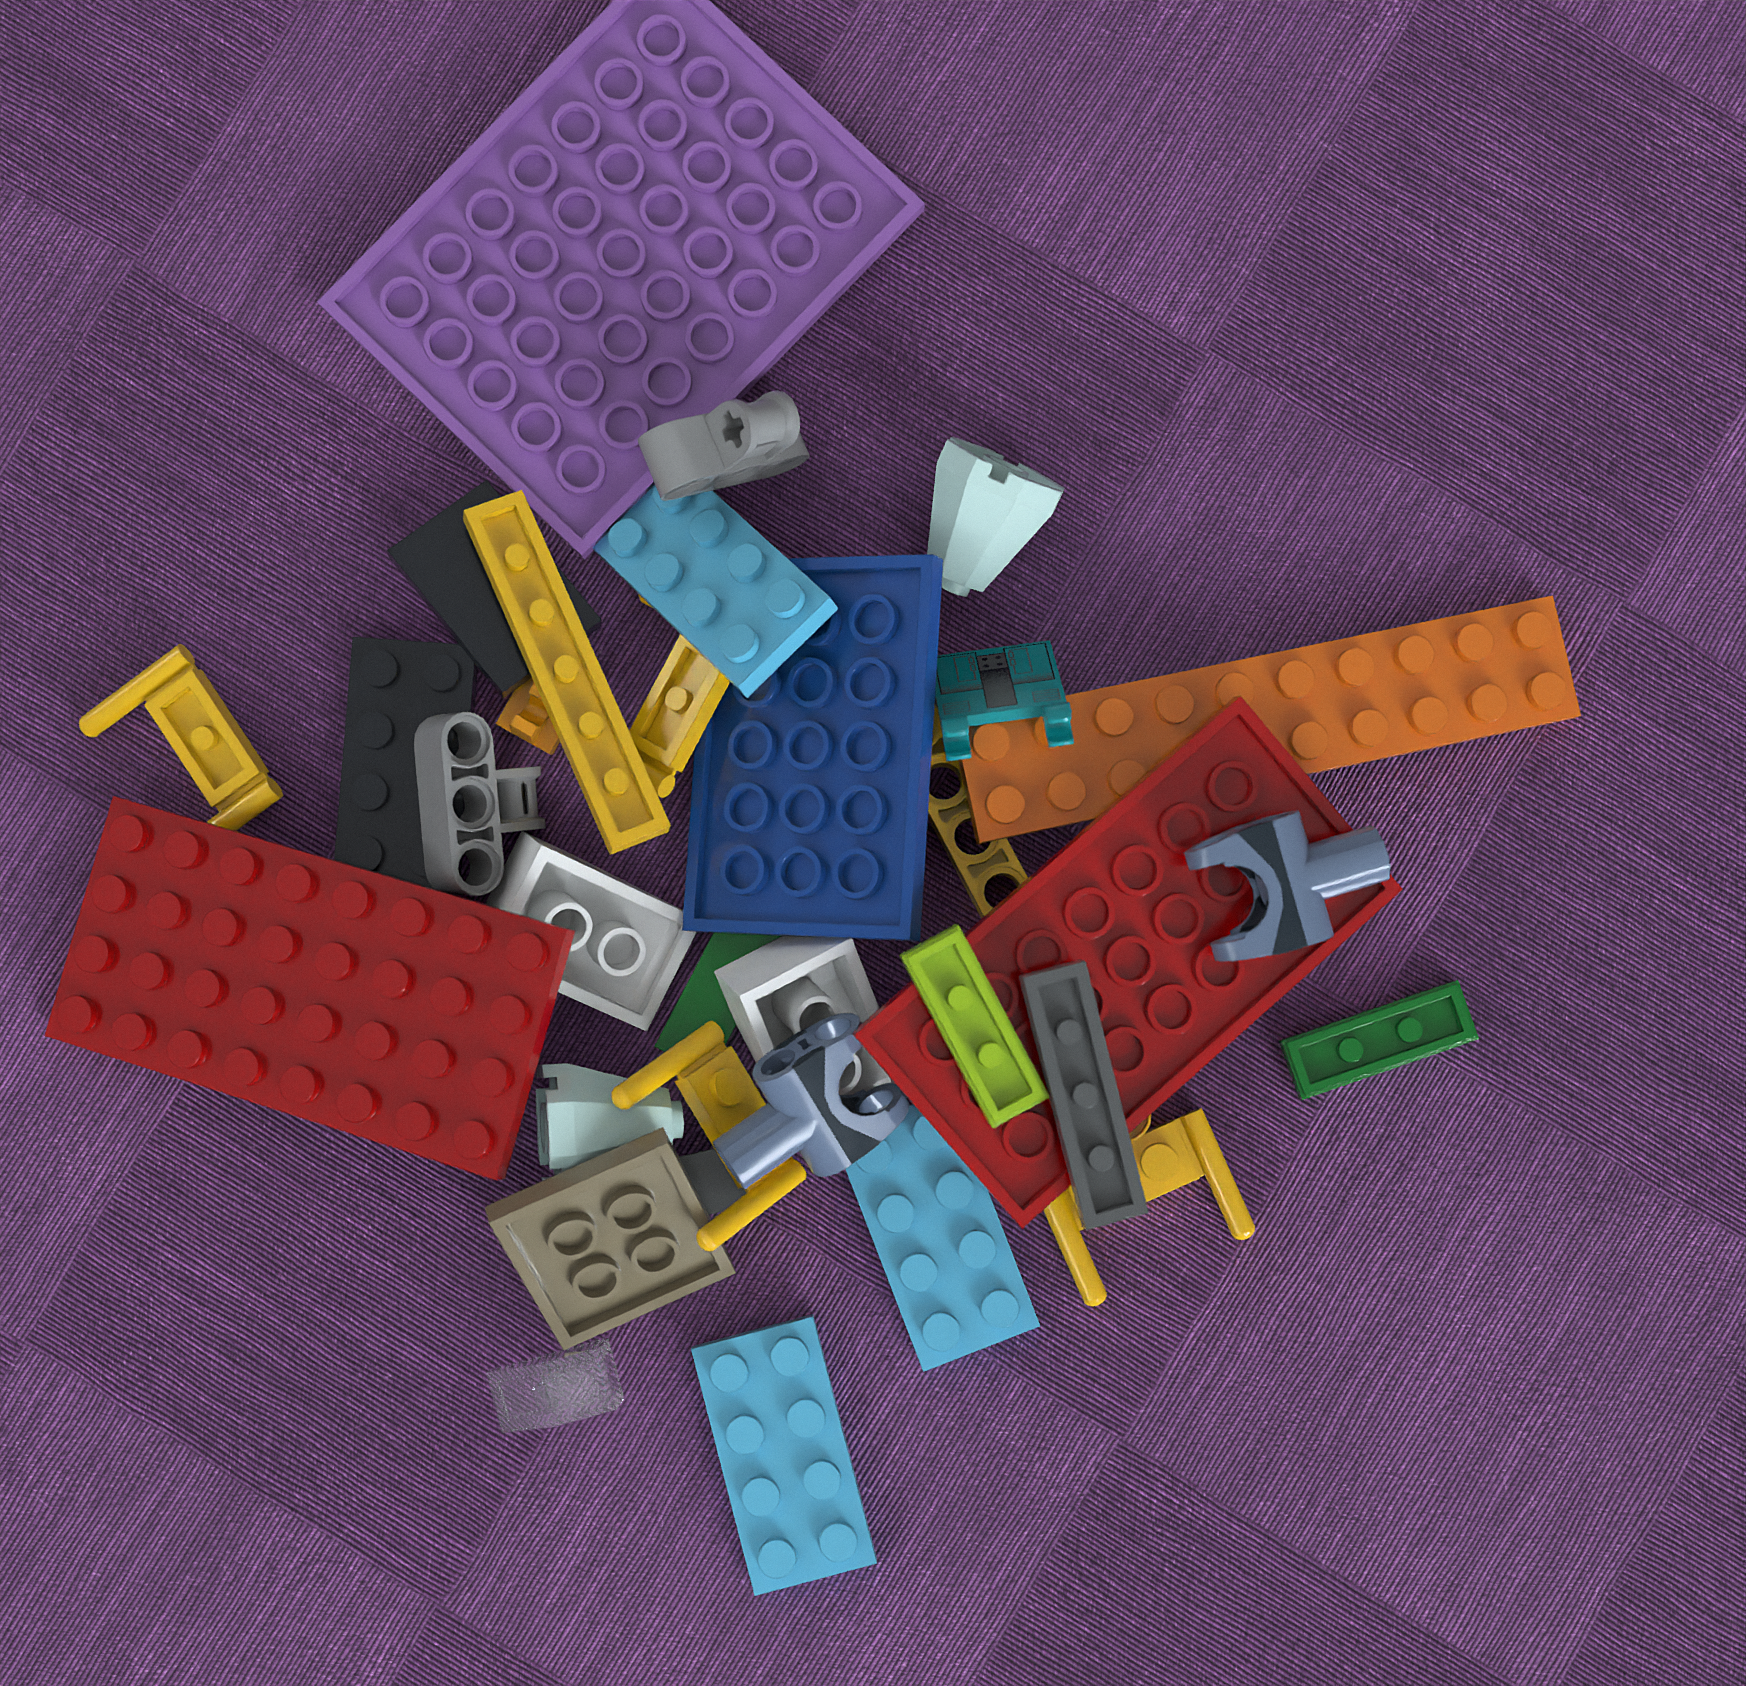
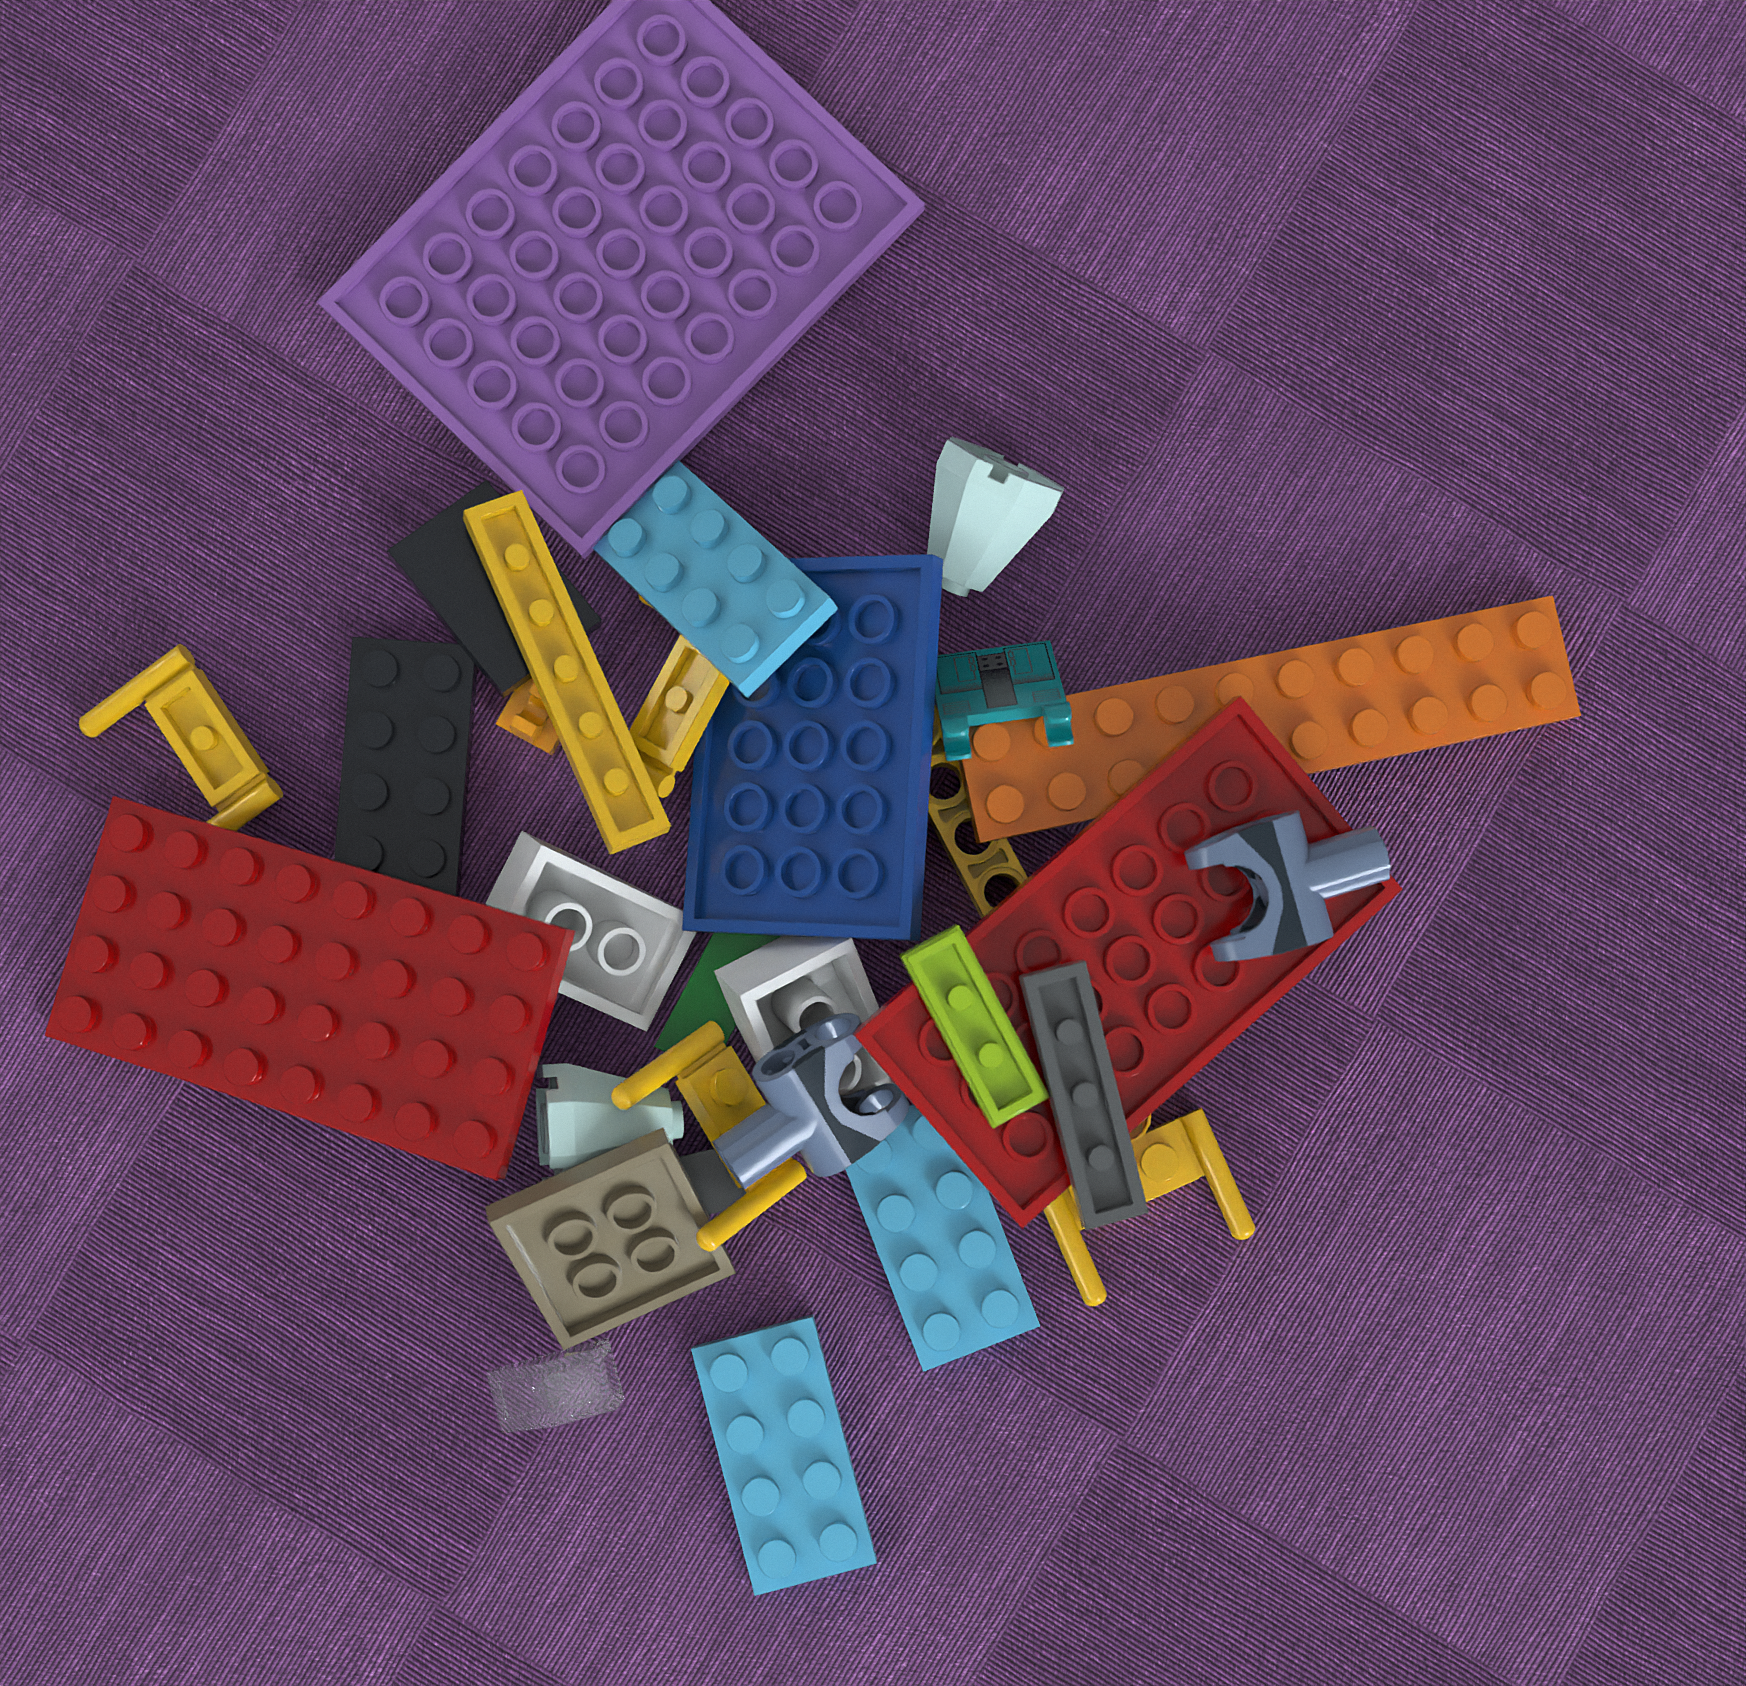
(493, 801): light grey piece -> none
(725, 447): light grey piece -> none
(1378, 1039): green tile -> none

